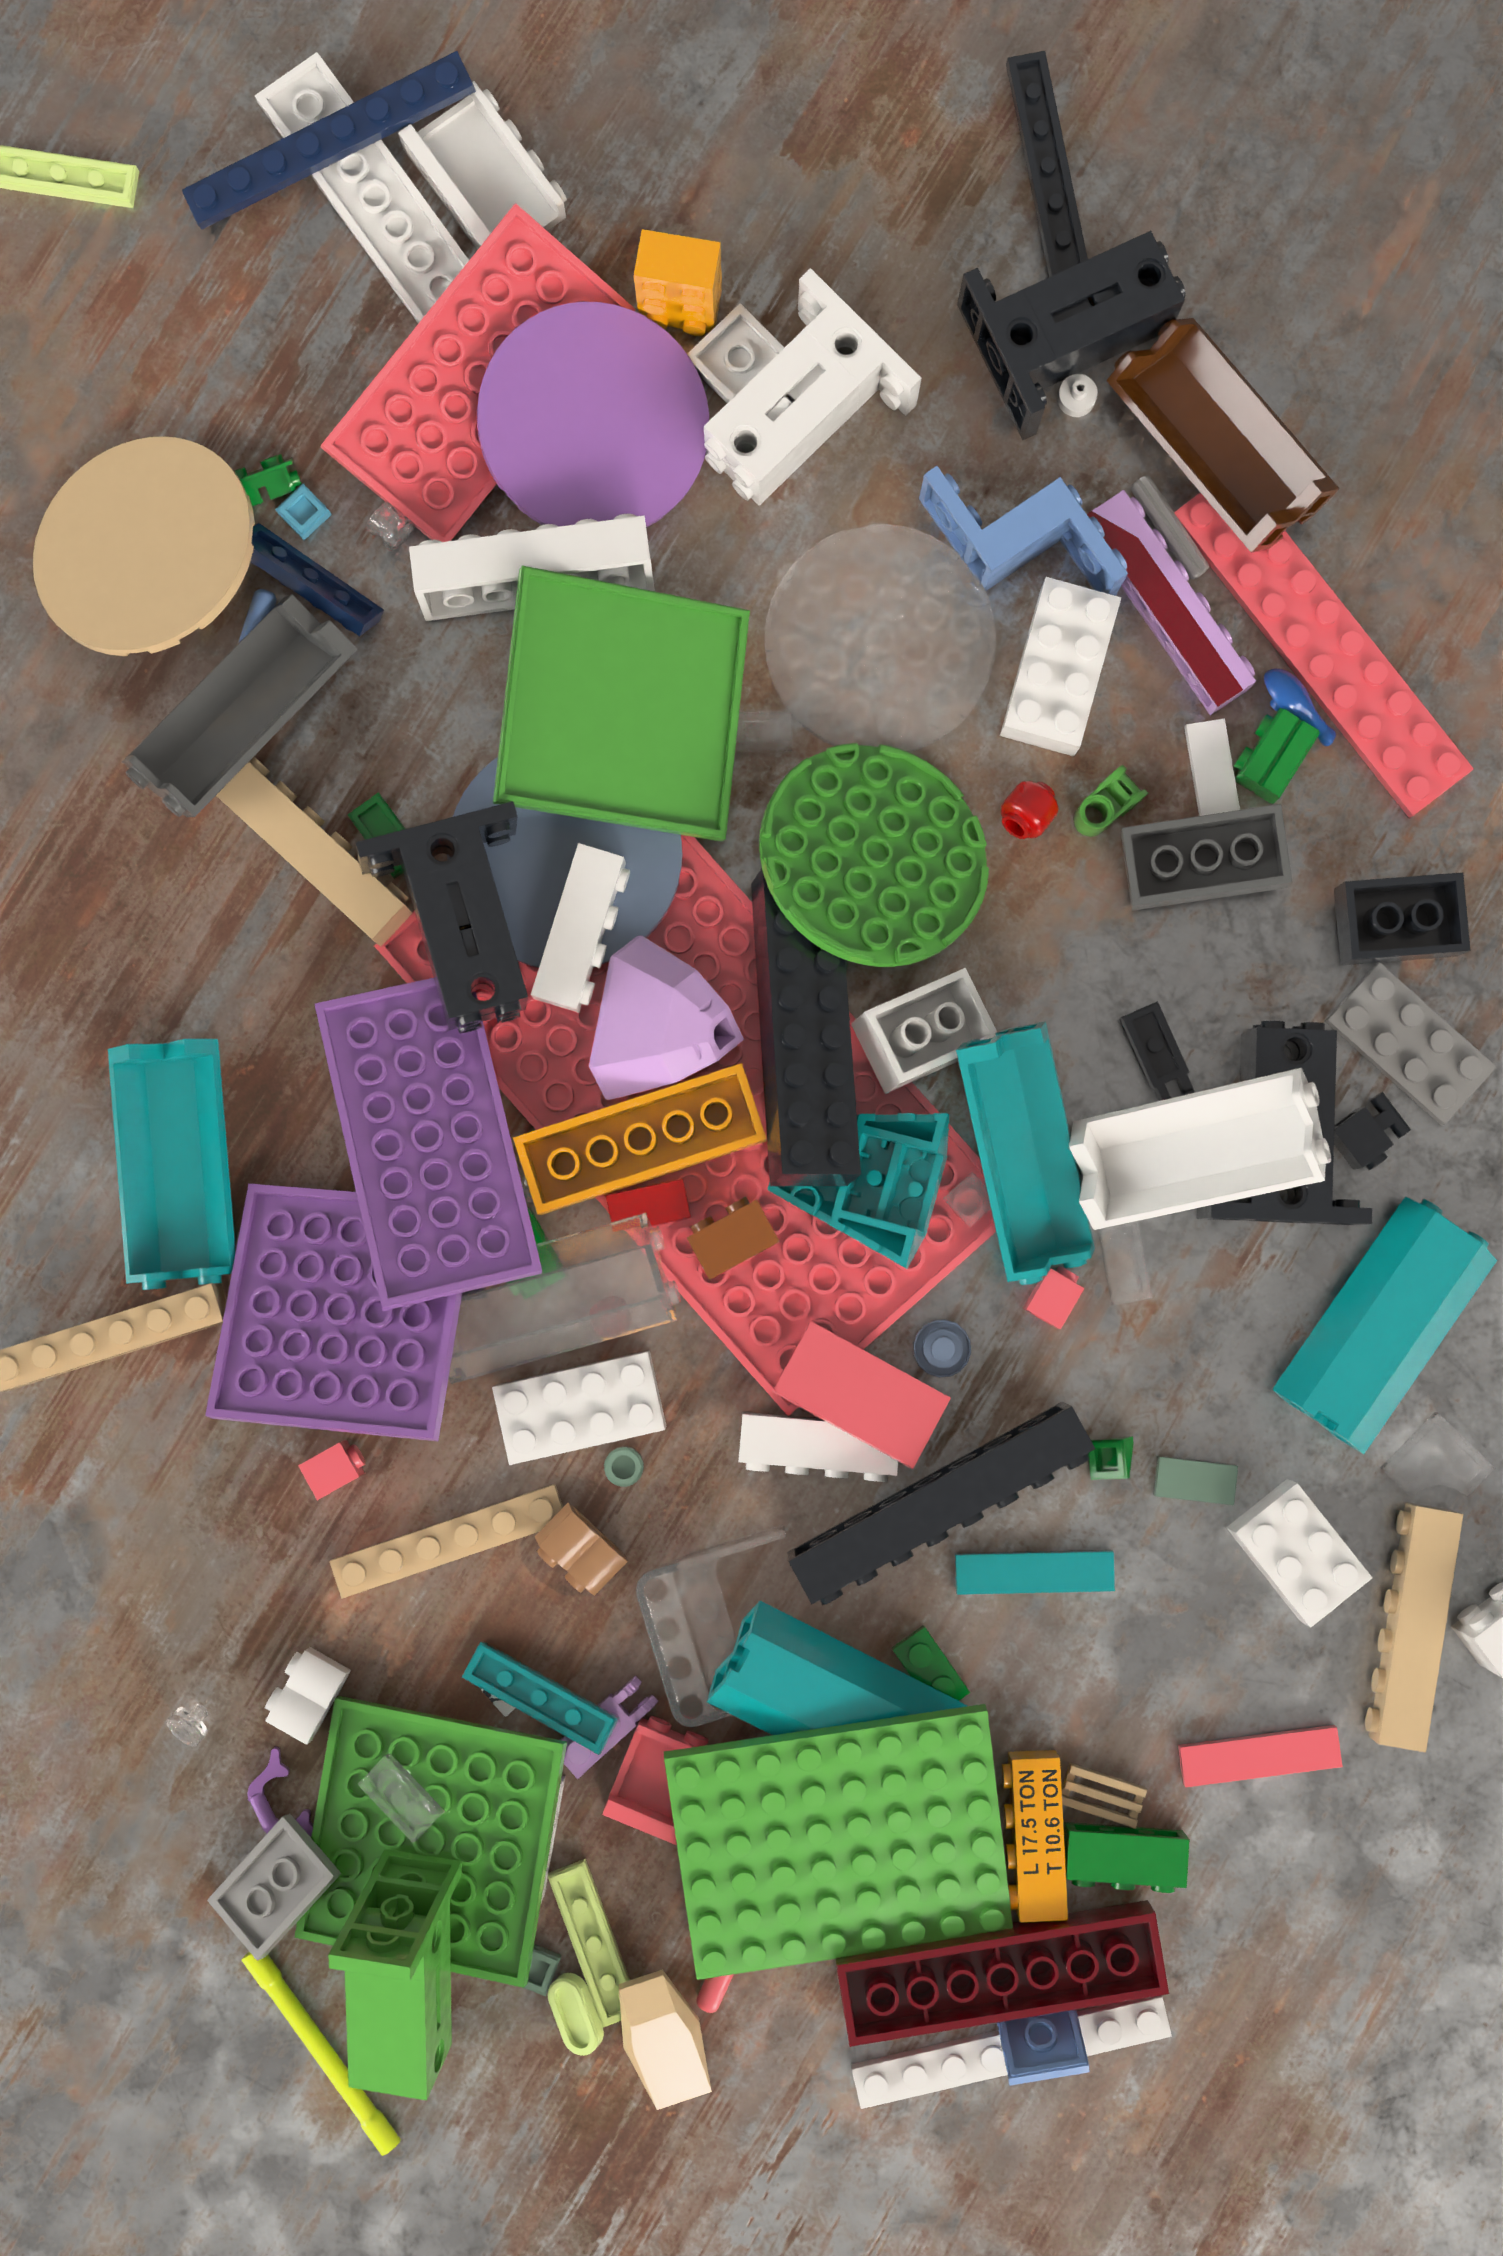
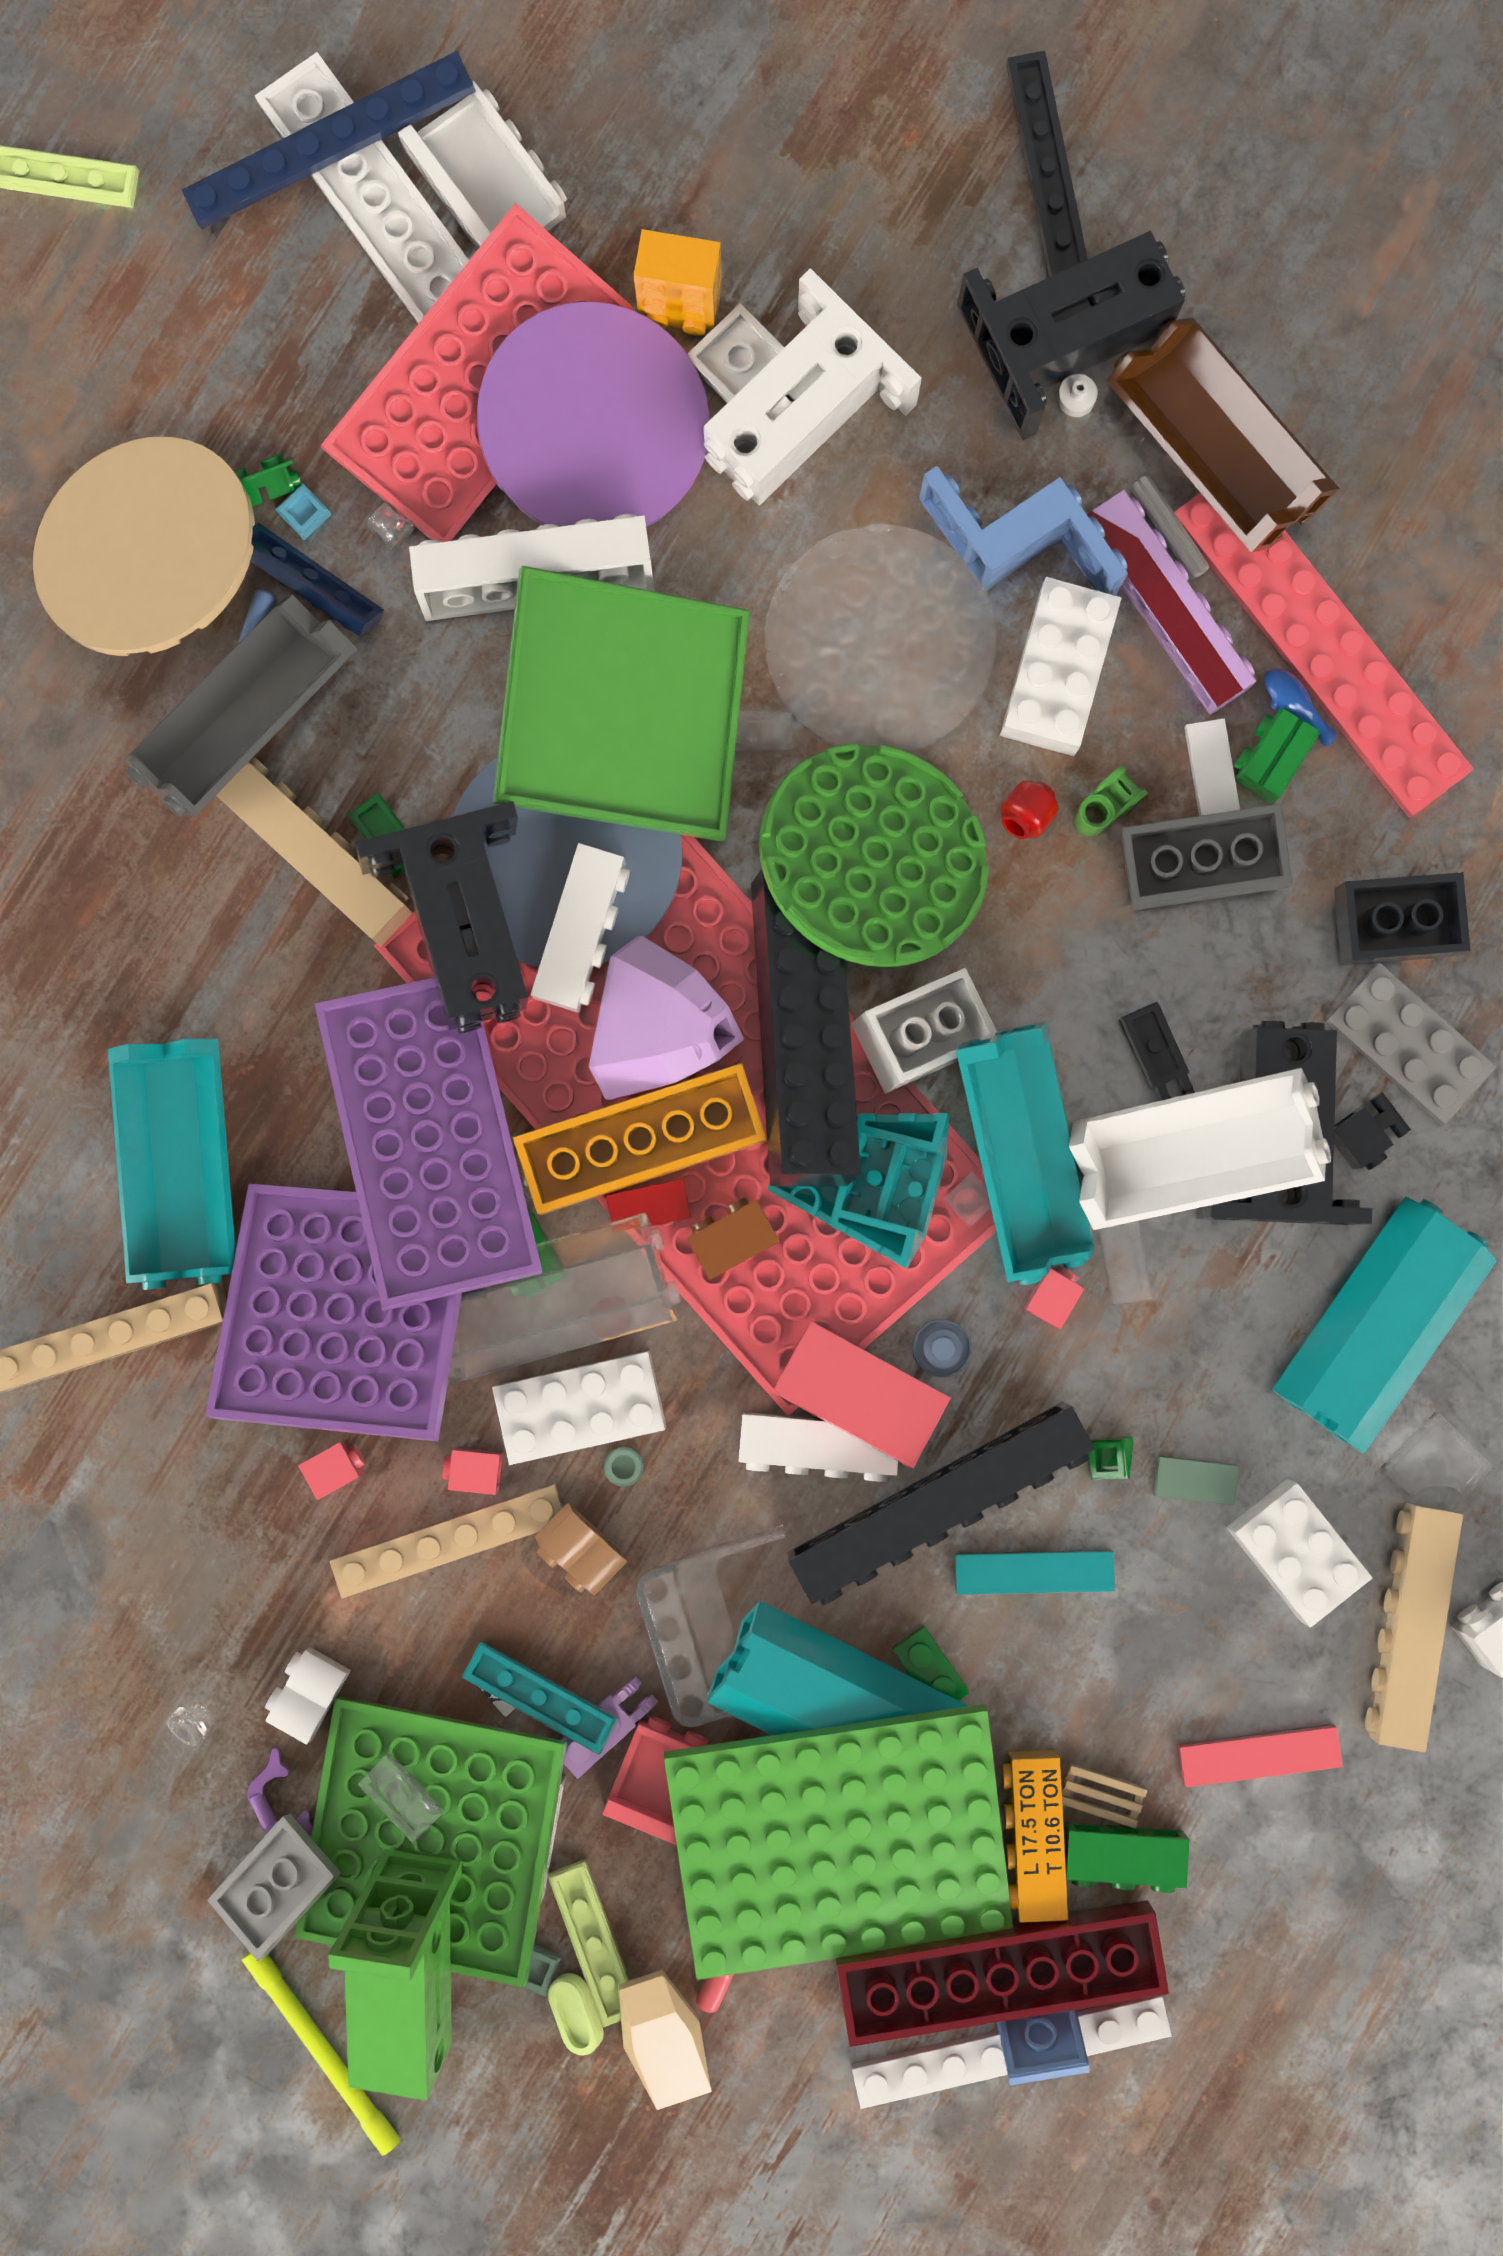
(473, 1470): none -> coral brick

